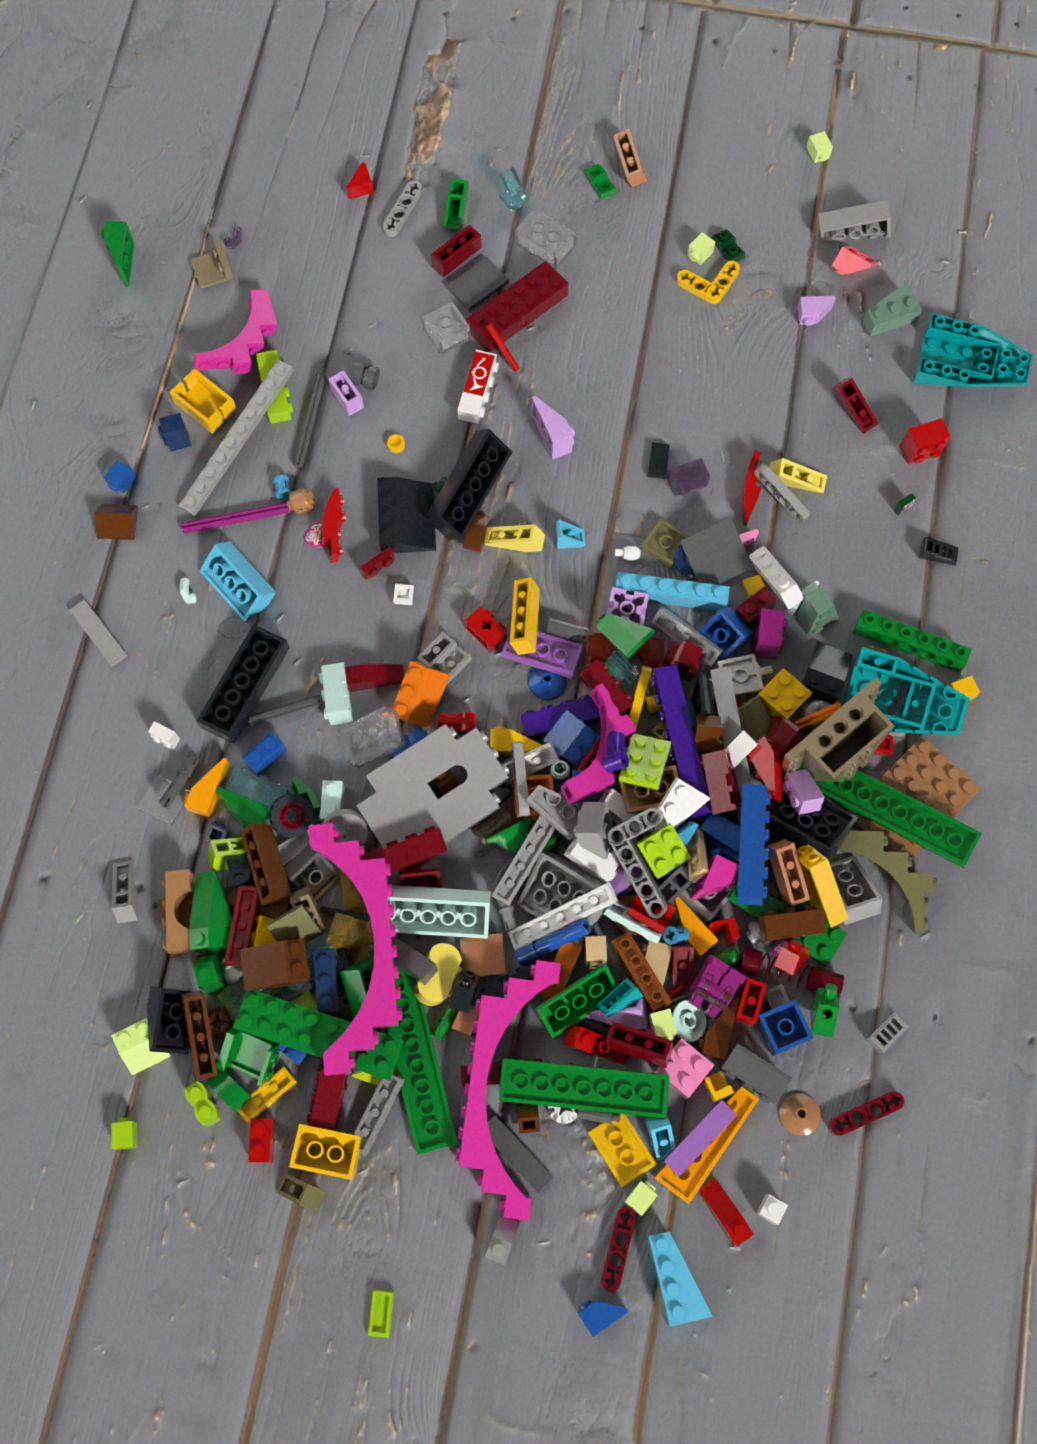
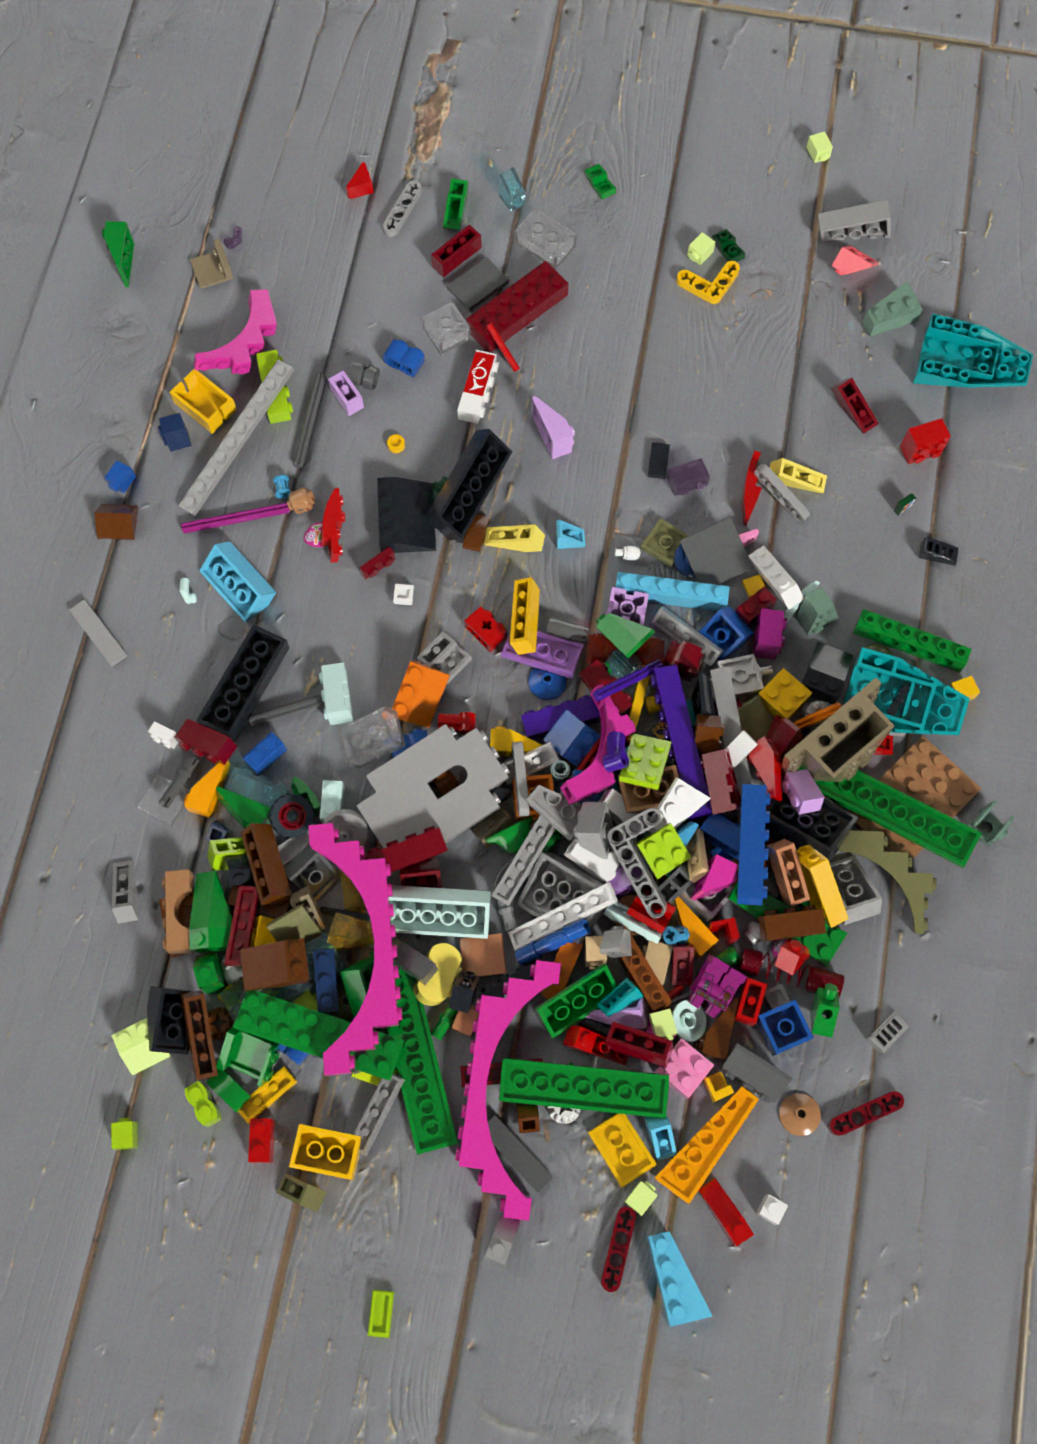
(205, 742): none -> dark red brick
(327, 1101): dark red wedge -> none
(373, 676): dark red slope -> none
(404, 358): none -> blue brick
(597, 1116): dark grey cylinder -> none
(600, 1315): blue slope -> none
(616, 942): none -> light grey slope
(626, 680): none -> dark purple axle
(630, 158): nougat brick -> none
(700, 1138): medium lavender tile -> none
(814, 308): lavender slope -> none
(998, 829): none -> sand green piece

